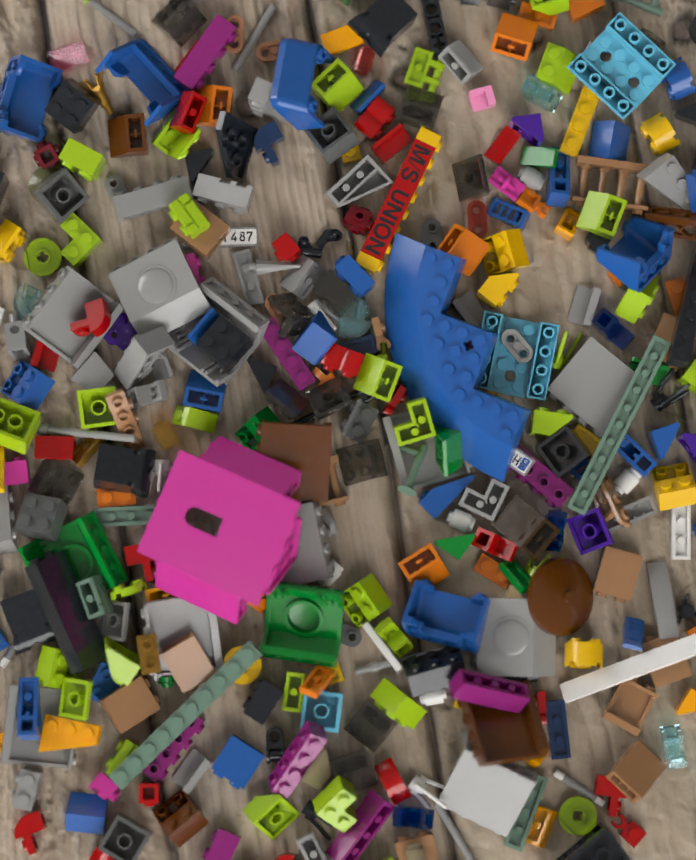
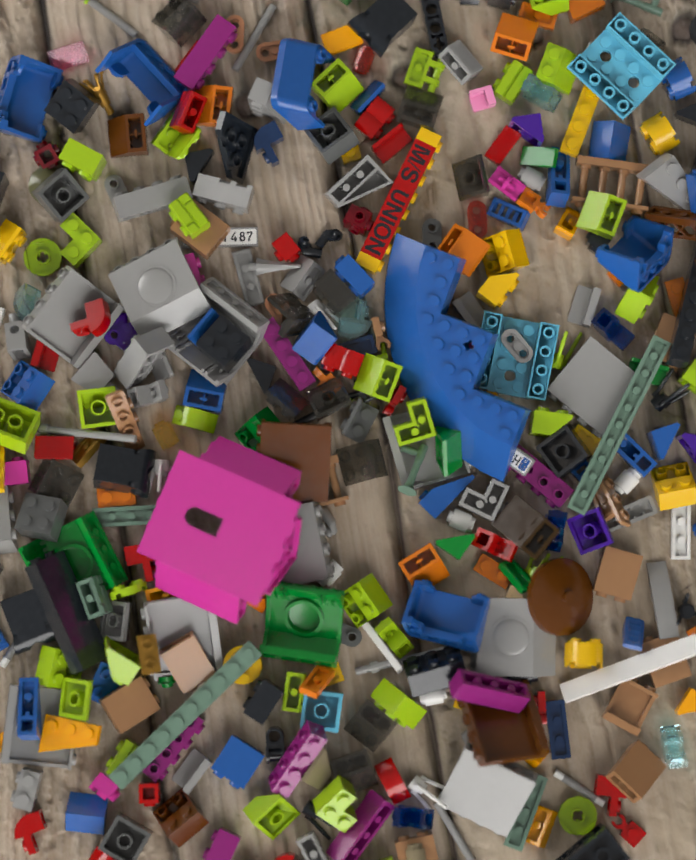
(510, 84): none -> lime brick

